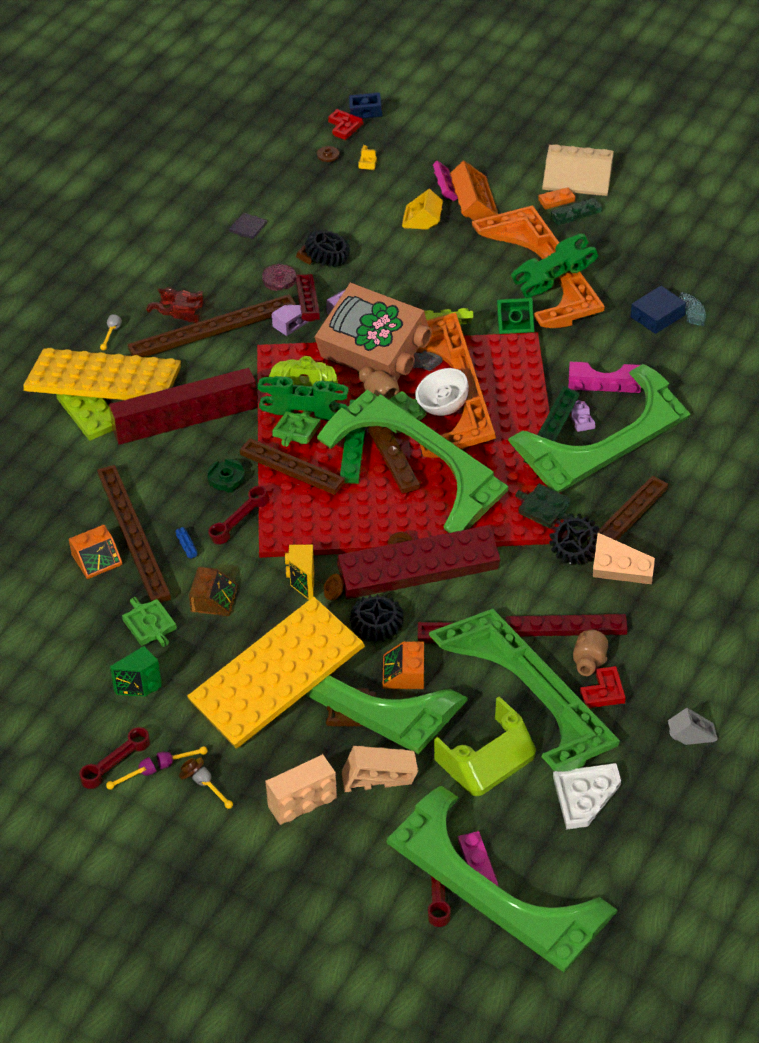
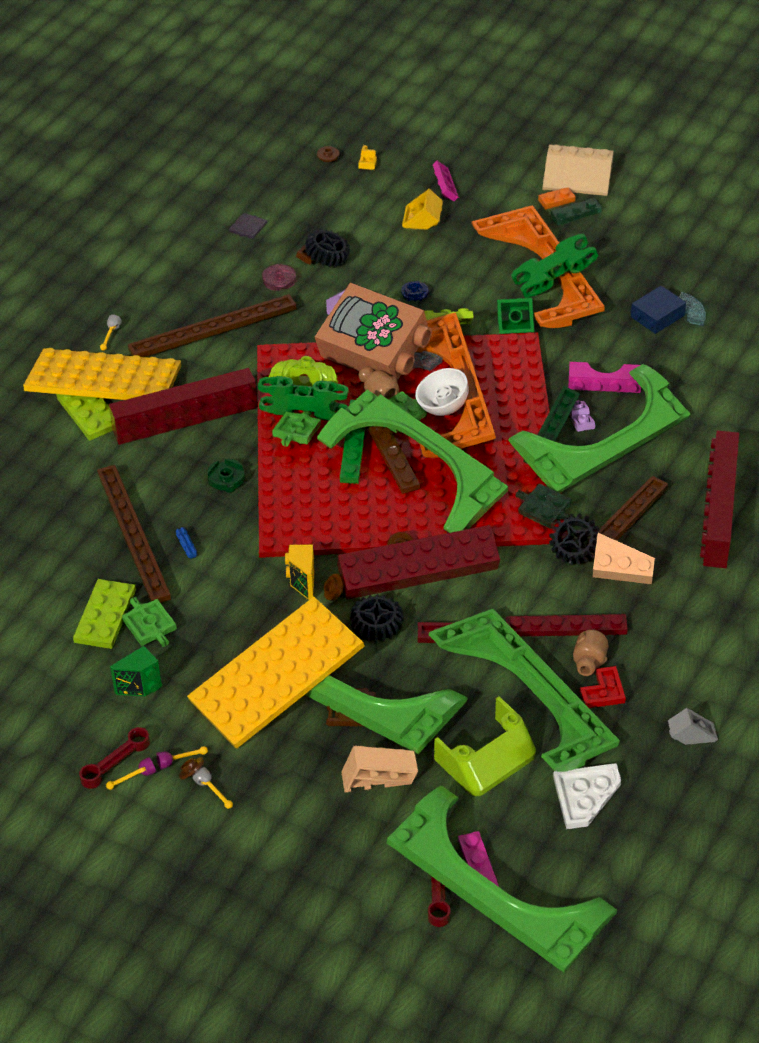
(95, 551): slope -> none
(104, 613): none -> lime plate
(182, 304): clear red animal -> none
(212, 592): clear orange slope -> none
(238, 515): dark red piece -> none
(288, 319): lavender slope -> none
(292, 466): reddish brown plate -> none
(301, 789): light nougat brick -> none
(307, 297): dark red plate -> none
(345, 122): red plate -> none
(366, 105): dark blue brick -> none
(404, 666): orange slope -> none
(413, 286): none -> clear blue gear
(473, 192): orange slope -> none
(720, 499): none -> dark red brick

